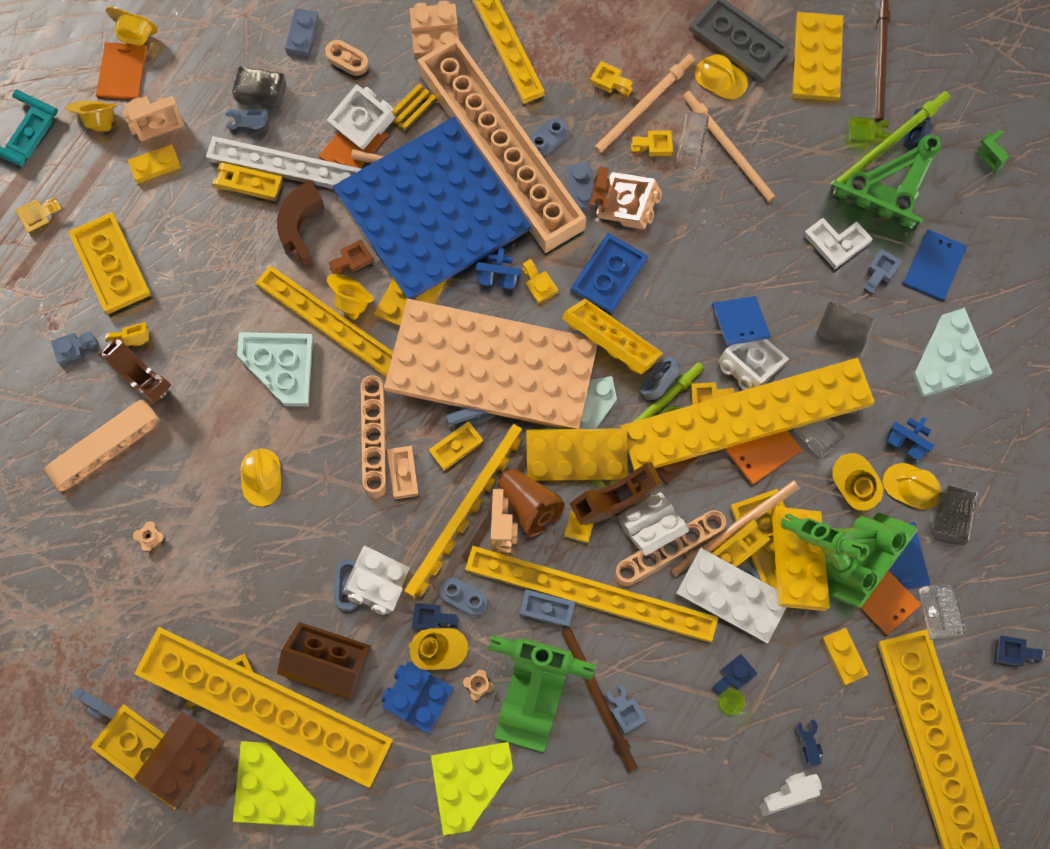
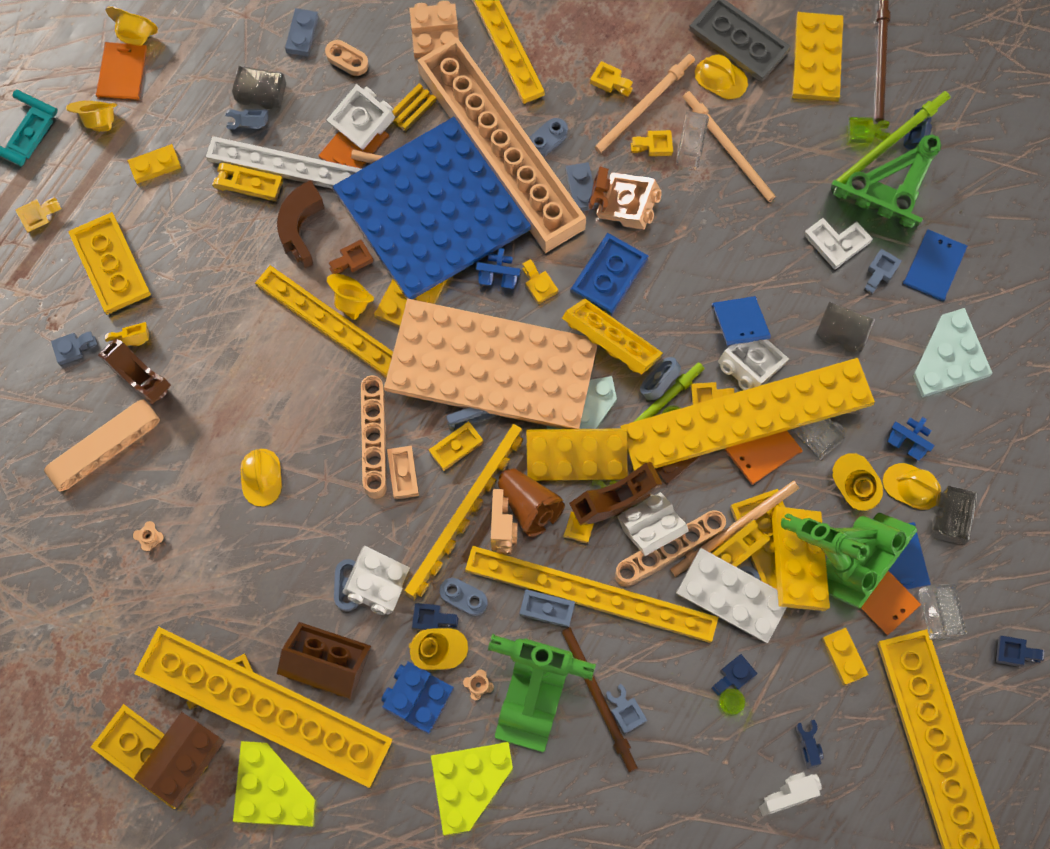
(95, 705): sand blue plate -> none
(152, 119): light nougat plate -> none
(280, 363): light aqua plate -> none
(993, 153): bright green bracket -> none

